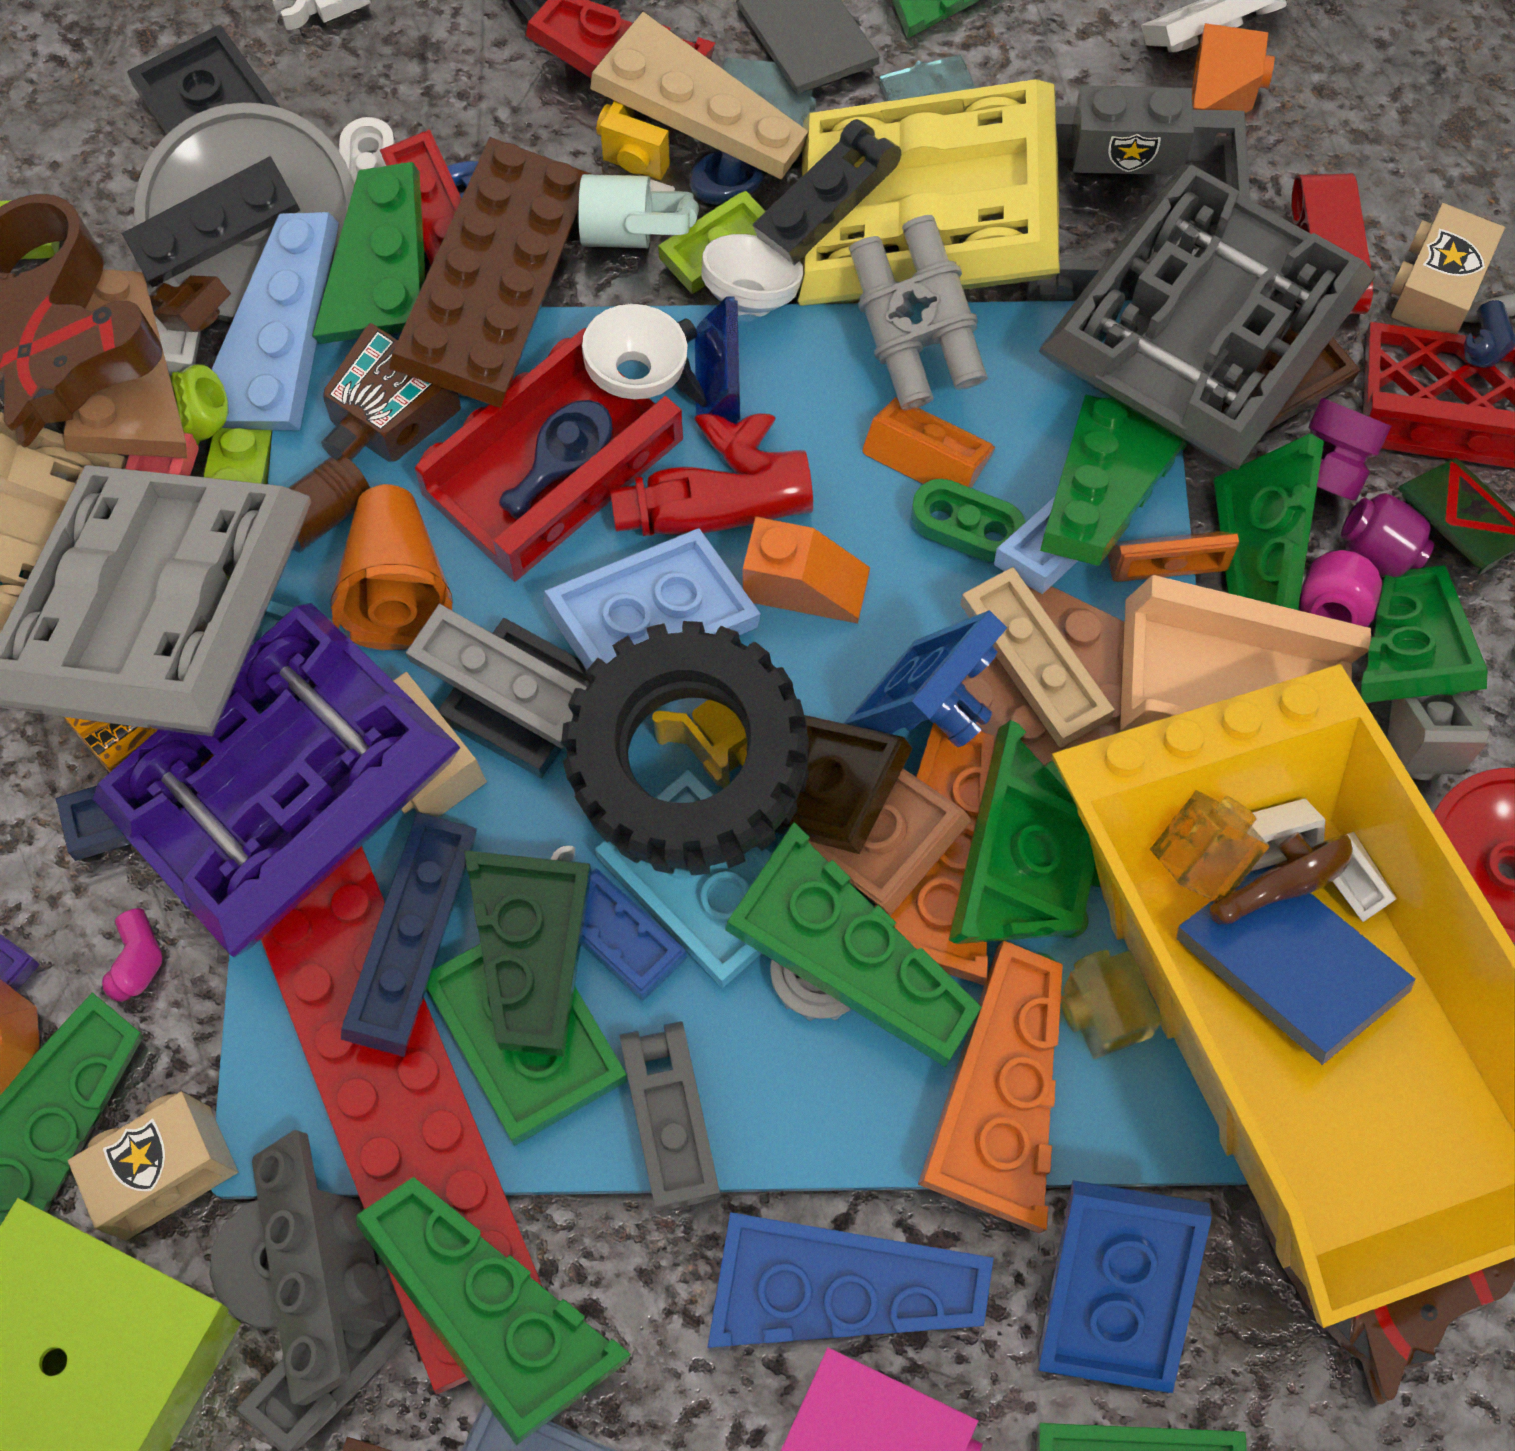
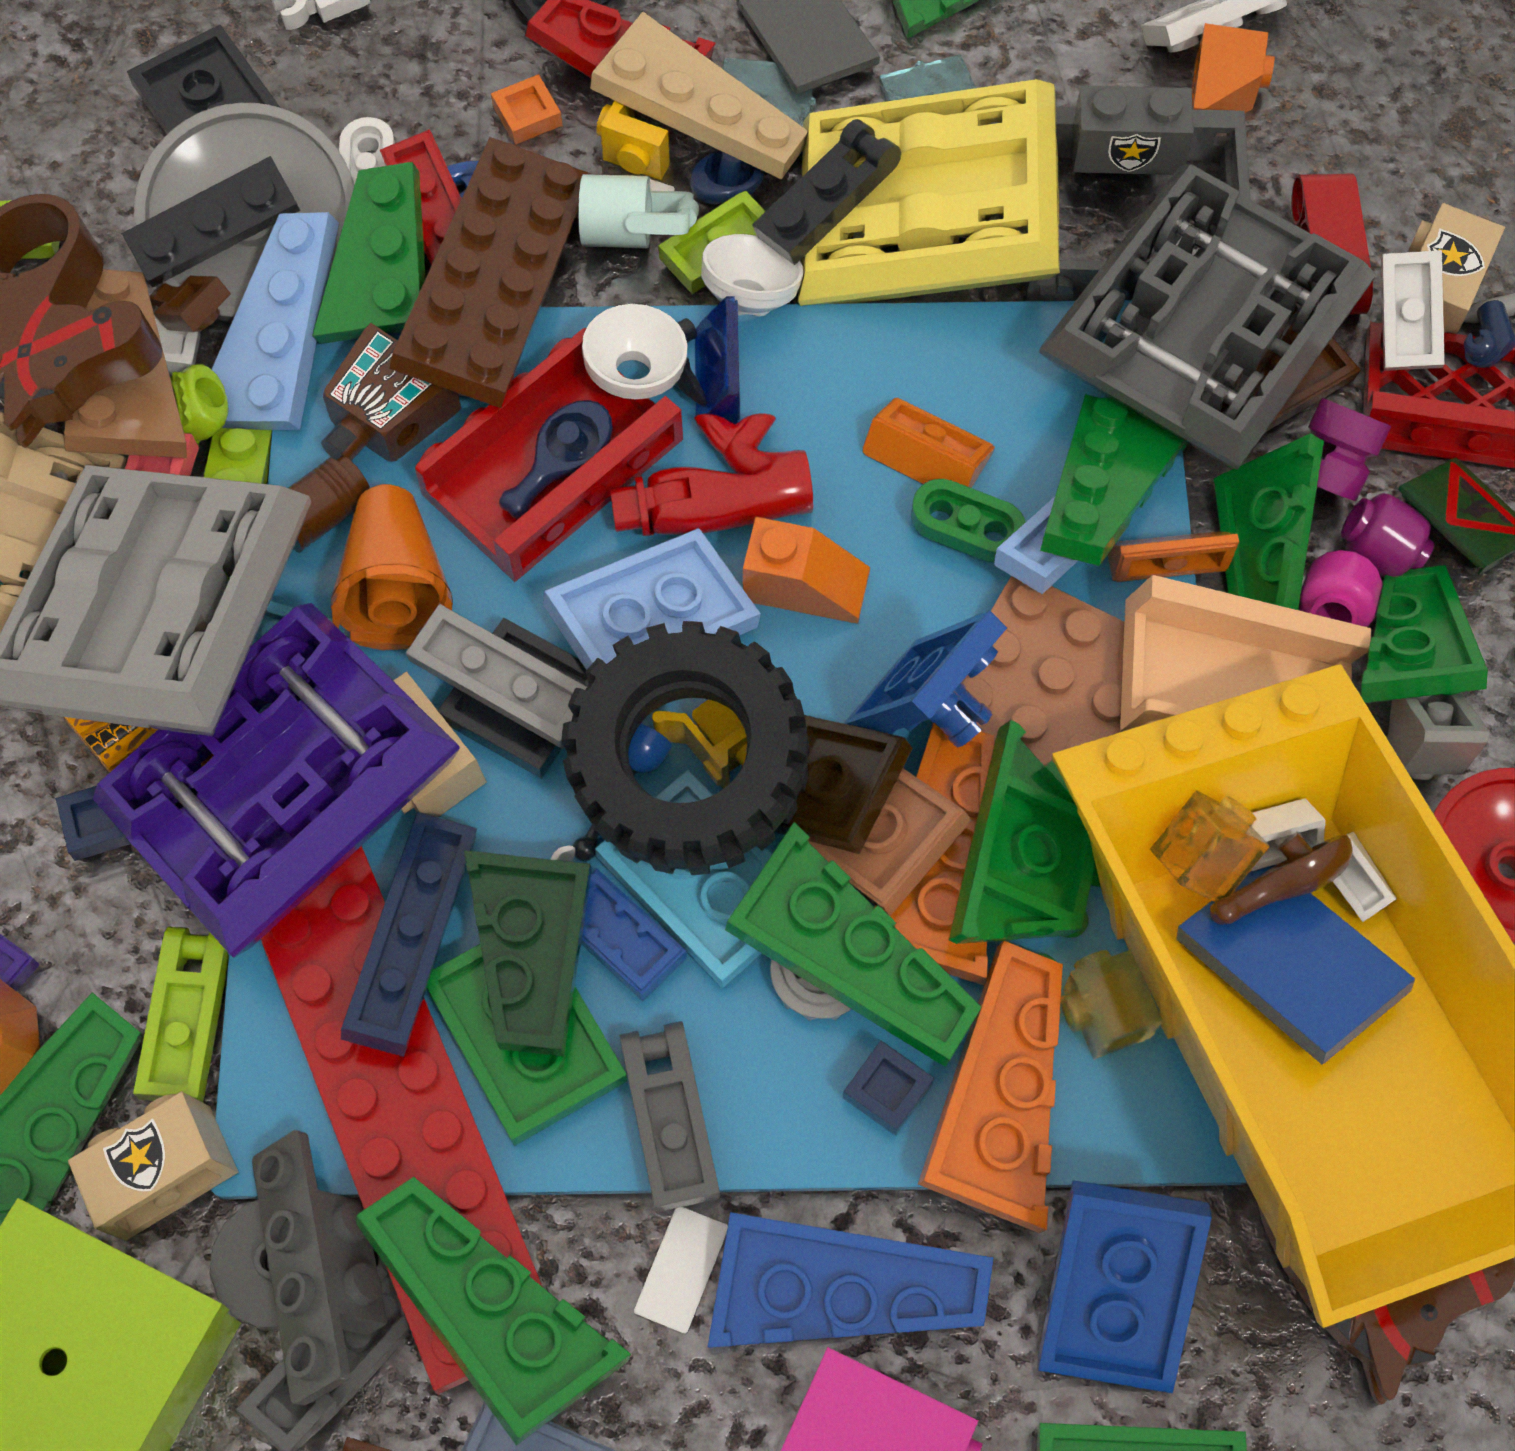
(137, 961): dark pink arm -> none
(182, 1017): none -> lime plate
(526, 109): none -> orange tile
(645, 754): none -> blue hinge
(681, 1269): none -> white sticker
(888, 1087): none -> dark blue plate
(944, 322): light grey pin -> none
(1040, 659): tan plate -> none
(1412, 310): none -> white plate

